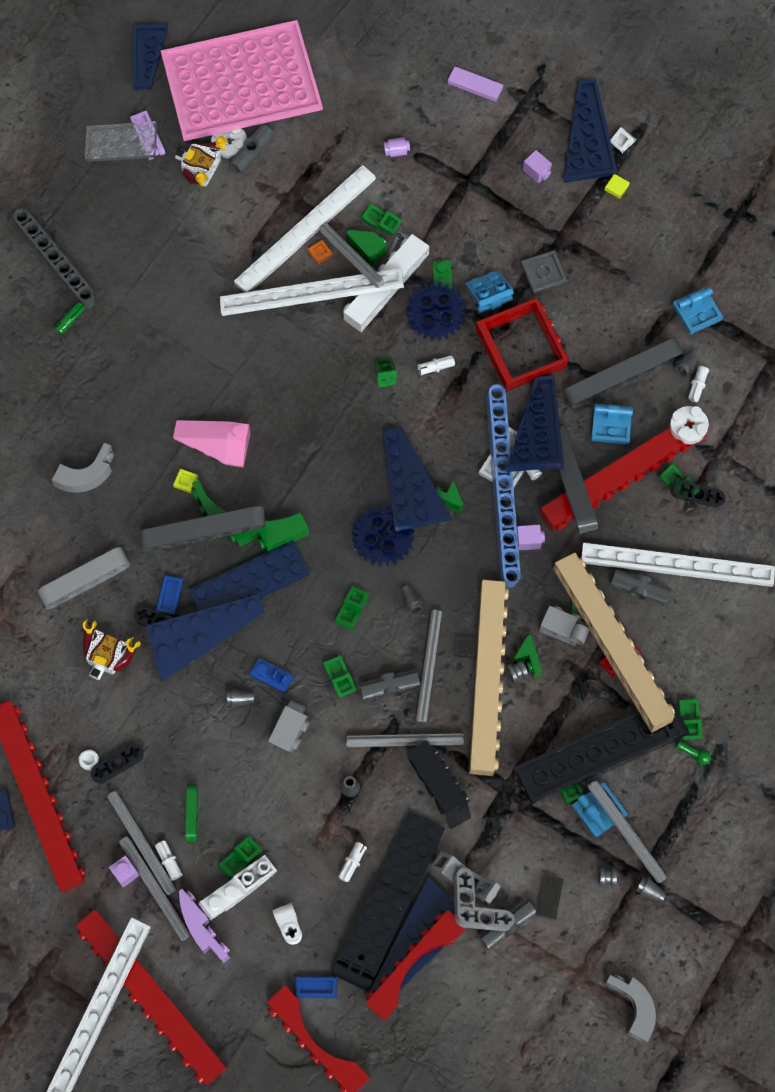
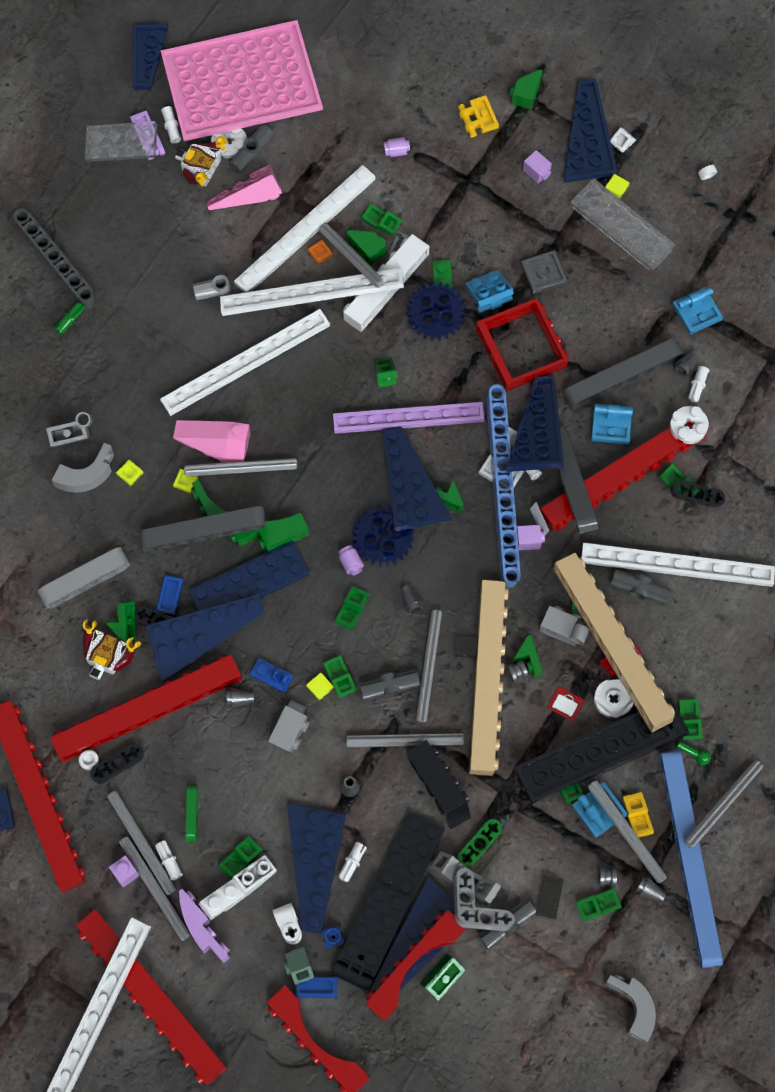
(69, 432): none -> light grey hinge
(126, 624): none -> green slope
(129, 472): none -> neon yellow tile
(146, 708): none -> red brick
(171, 124): none -> white pin
(210, 288): none -> light grey piece
(240, 467): none -> light grey axle
(245, 362): none -> white plate
(258, 188): none -> bright pink wedge
(298, 966): none -> sand green brick
(315, 849): none -> dark blue wing
(319, 686): none -> neon yellow tile
(338, 940): none -> blue plate
(350, 560): none -> lavender brick
(408, 417): none -> lavender plate
(436, 365): white axle -> none
(442, 977): none -> green slope
(465, 851): none -> green beam
(475, 84): lavender tile -> none
(483, 114): none -> yellow plate
(526, 89): none -> green slope
(539, 518): none -> white sticker
(565, 703): none -> sticker
(599, 905): none -> green slope
(603, 703): none -> white plate
(622, 225): none -> clear plate
(638, 814): none -> yellow slope
(690, 860): none -> medium blue beam
(707, 172): none -> white tile
(723, 804): none -> light grey axle

